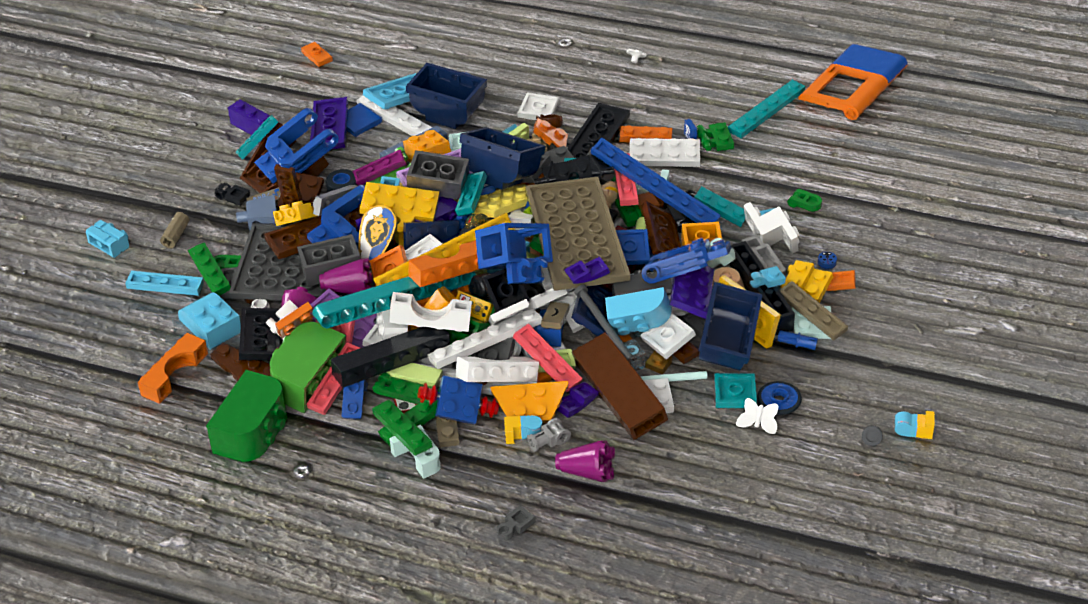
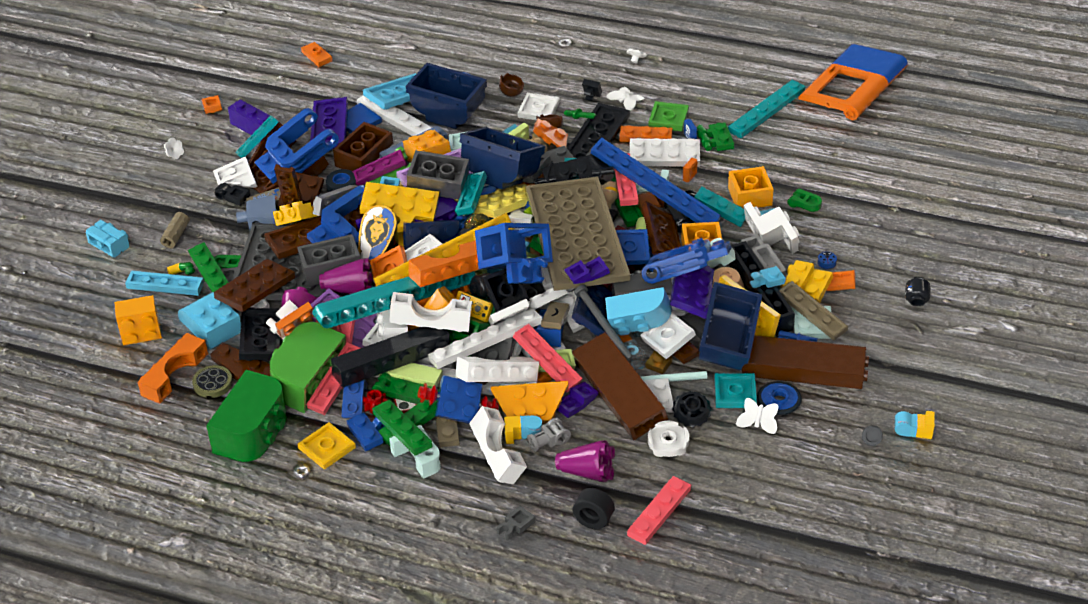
(138, 320): none -> light orange brick
(174, 148): none -> white plant
(180, 267): none -> arm
(211, 104): none -> orange plate
(212, 381): none -> tile
(237, 174): none -> white wing
(254, 285): none -> reddish brown plate
(326, 445): none -> yellow tile
(362, 147): none -> reddish brown brick
(366, 431): none -> blue plate
(373, 399): none -> red gear
(488, 430): none -> white arch
(511, 85): none -> reddish brown hair
(576, 114): none -> green piece
(591, 89): none -> black tile
(593, 508): none -> black tyre
(625, 95): none -> white piece
(659, 510): none -> coral plate
(668, 115): none -> bright green plate
(668, 448): none -> white plate
(690, 170): none -> orange tile
(691, 409): none -> black piece
(750, 186): none -> light orange brick
(808, 362): none -> reddish brown brick
(917, 291): none -> black head

